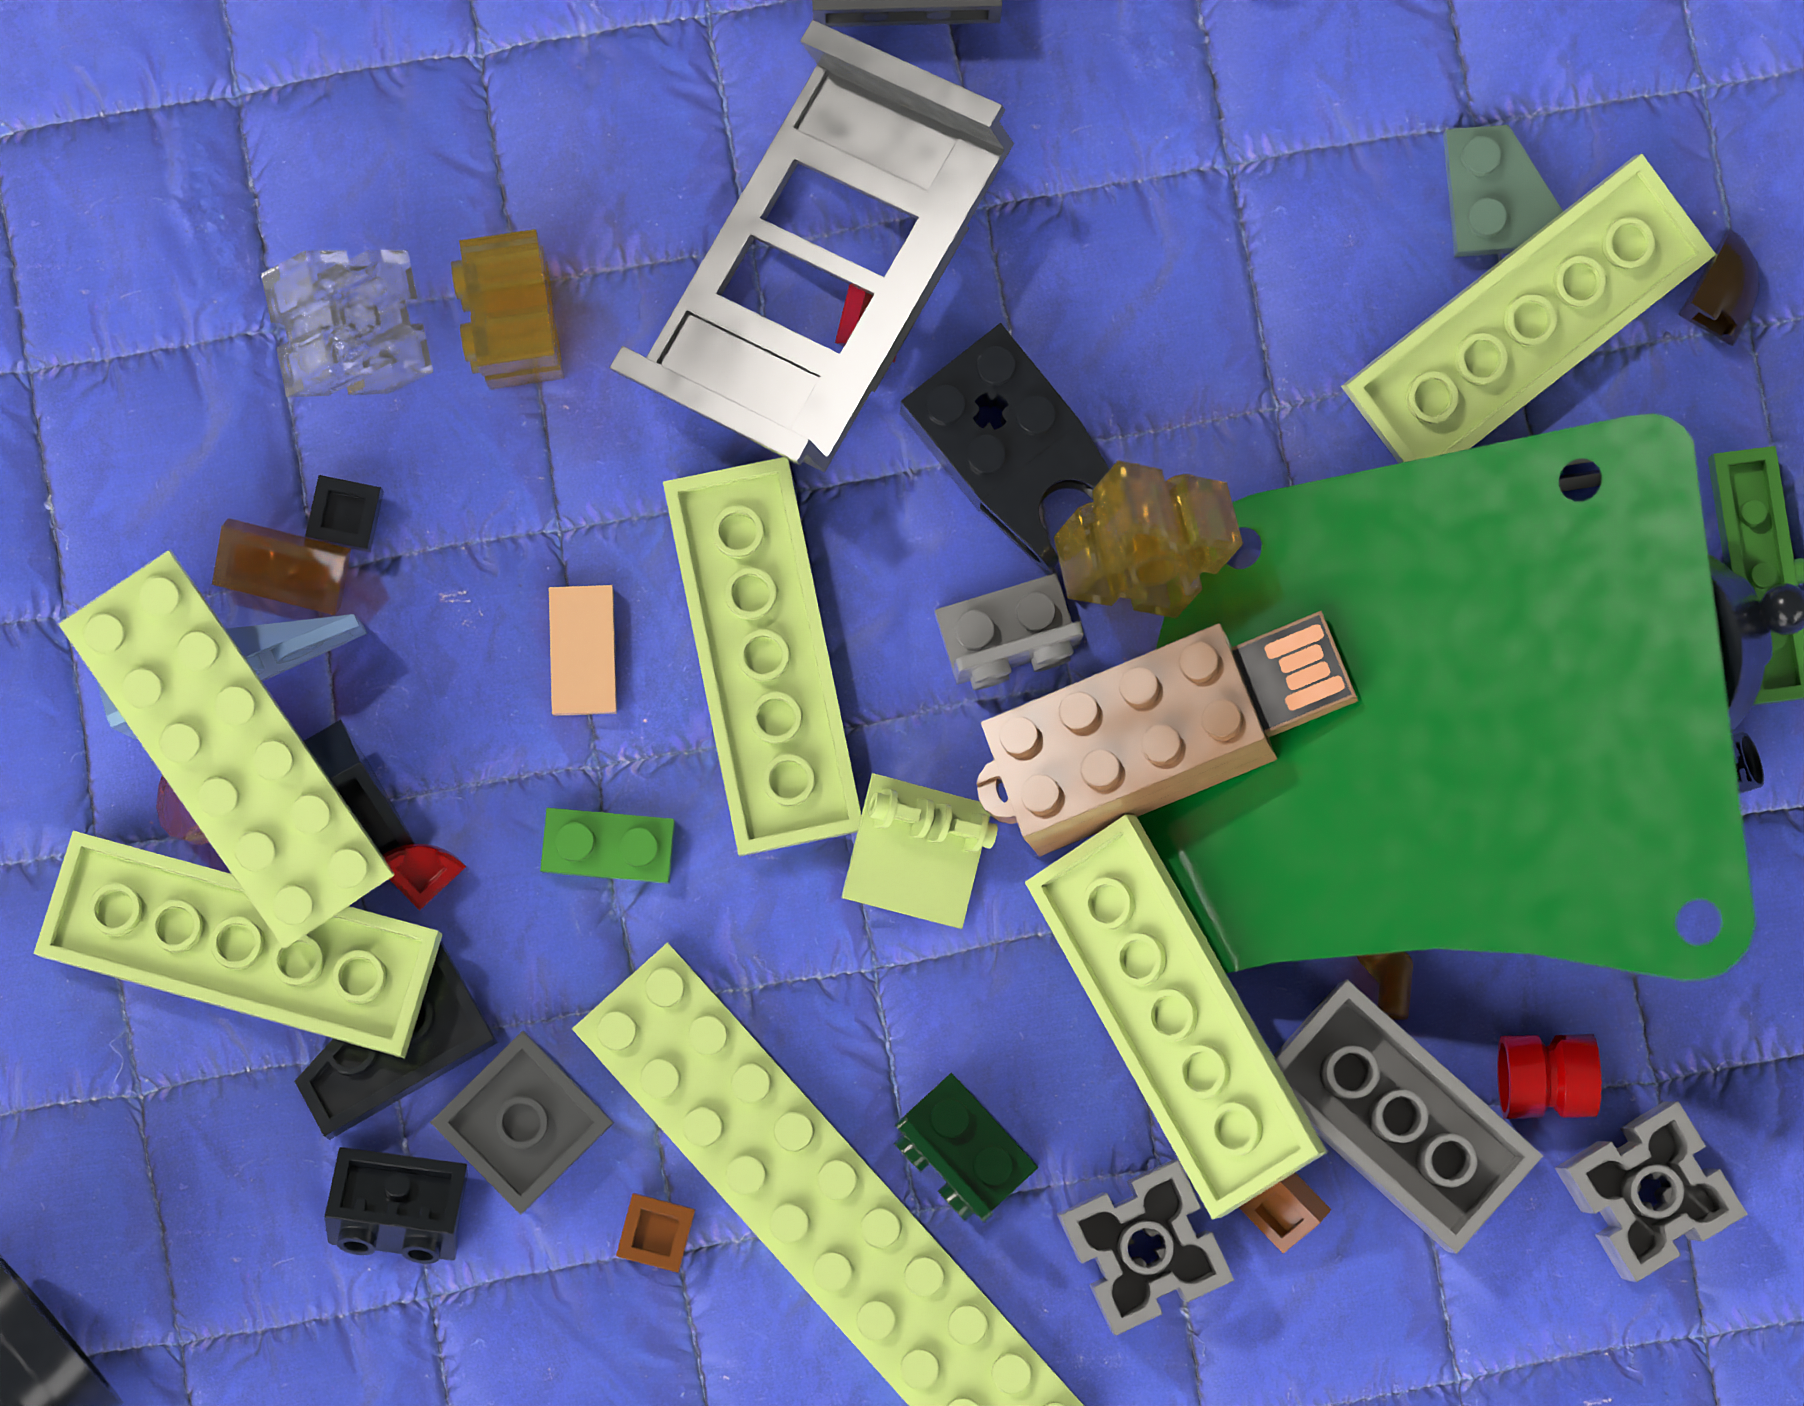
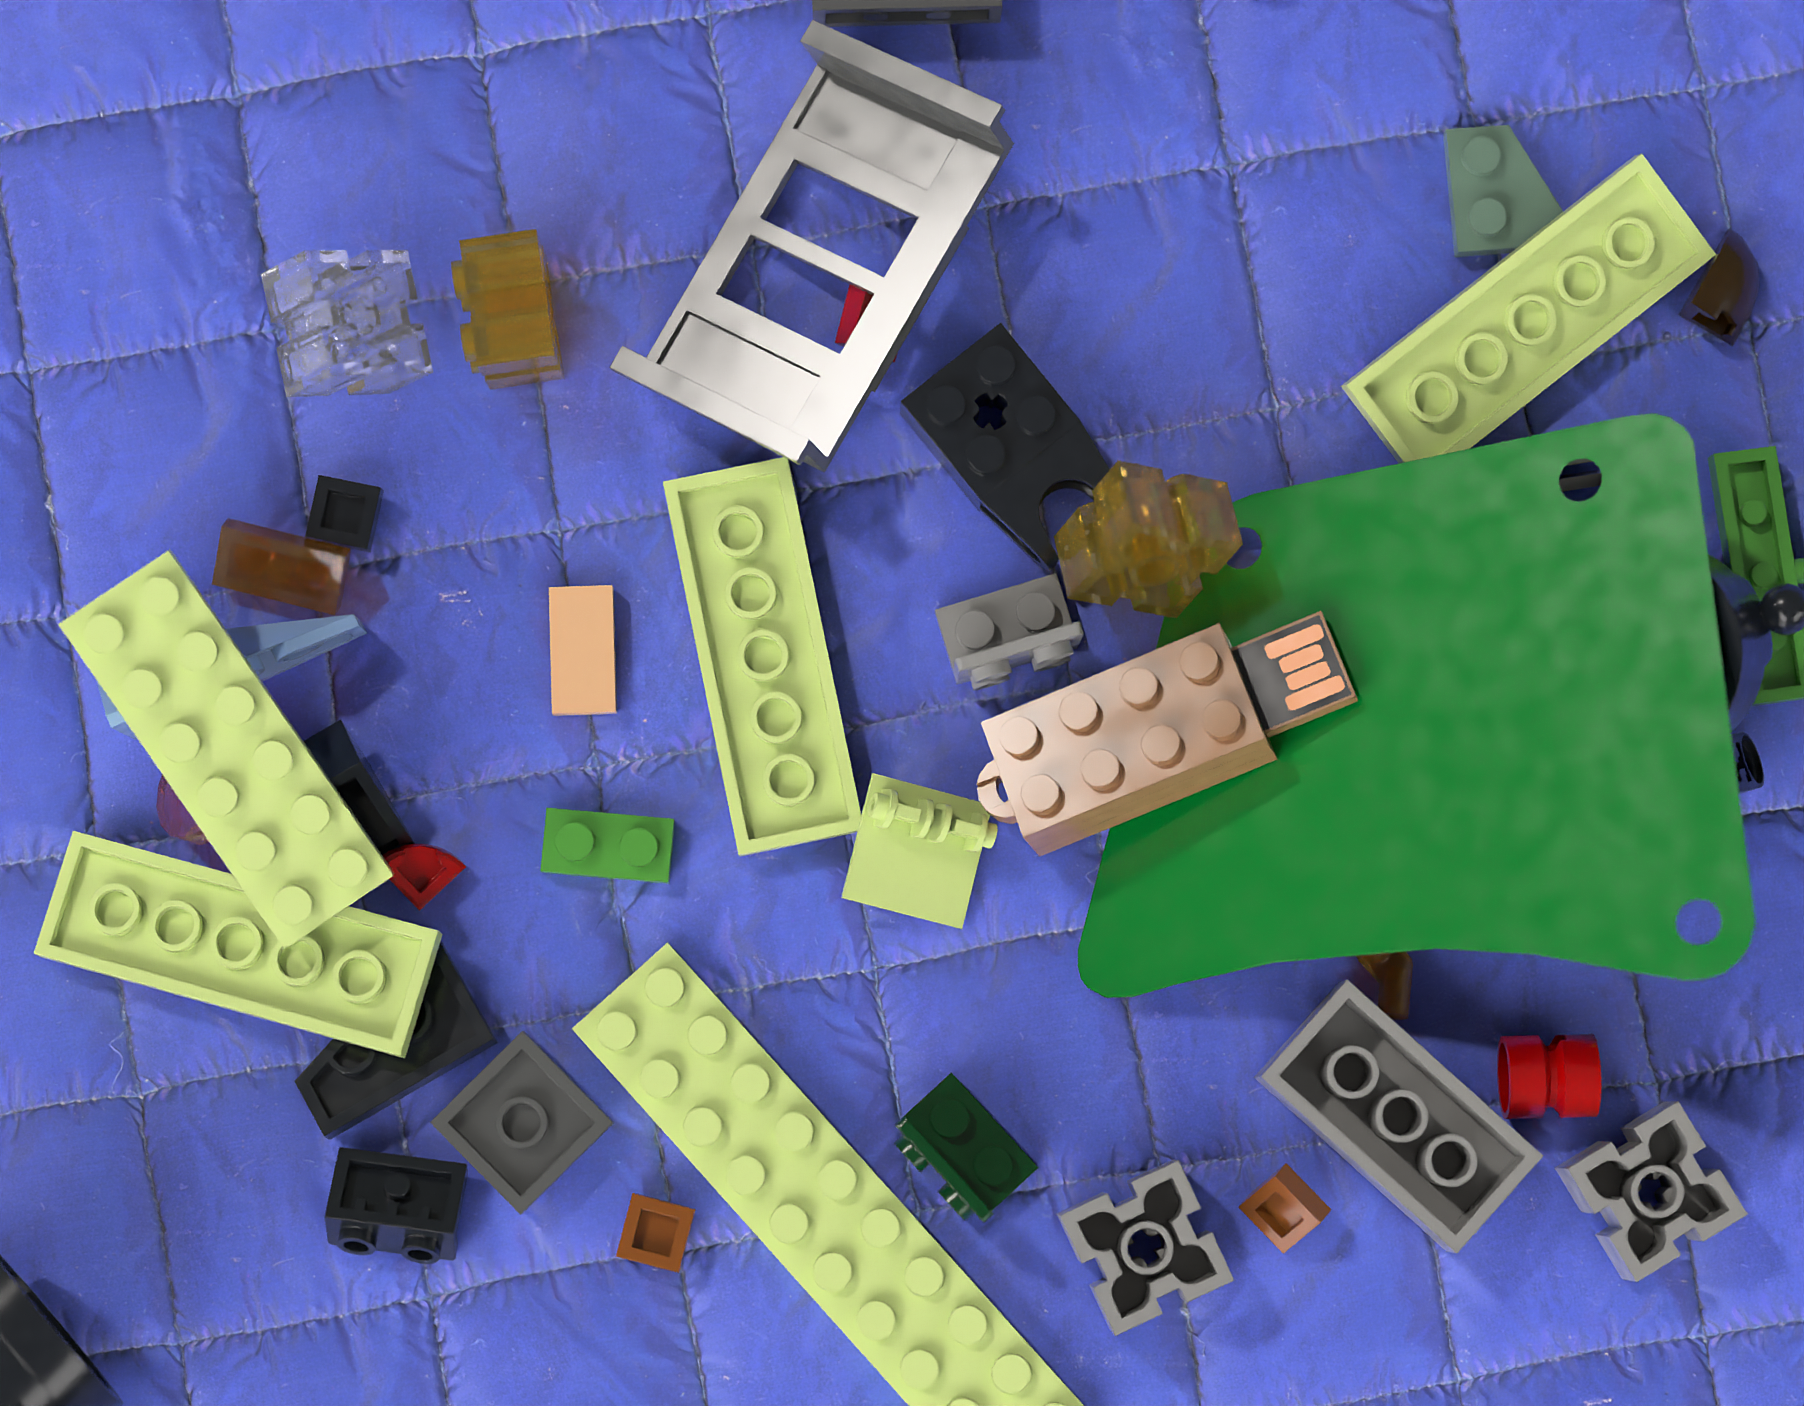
(1175, 1017): yellowish green plate -> none

